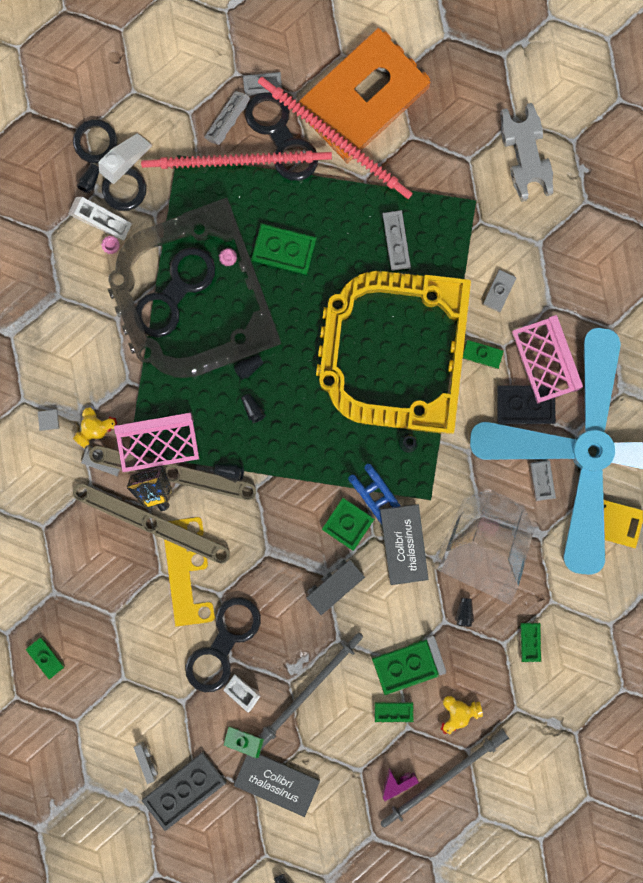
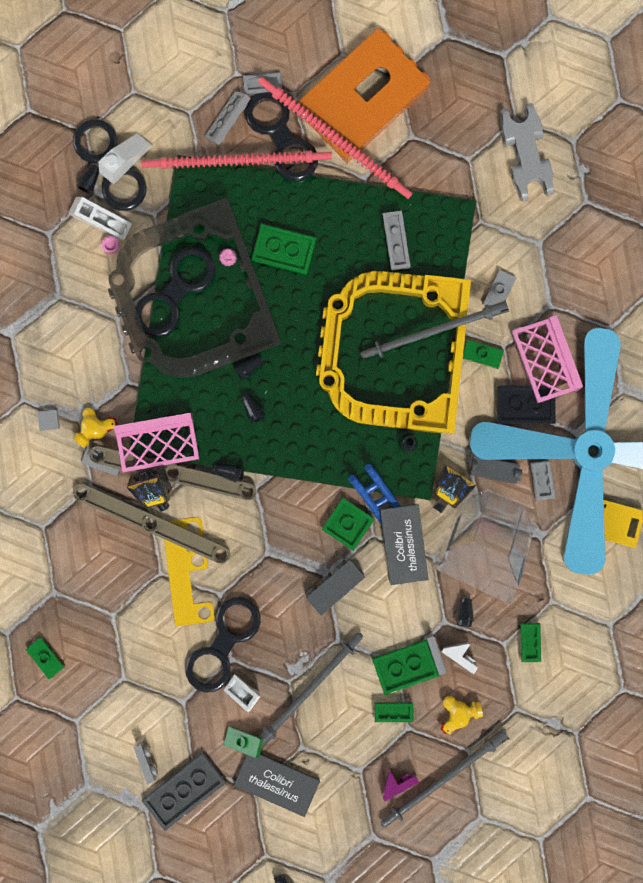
(451, 489): none -> torso
(456, 653): none -> white slope
(487, 312): none -> dark grey bar
(495, 470): none -> dark grey brick

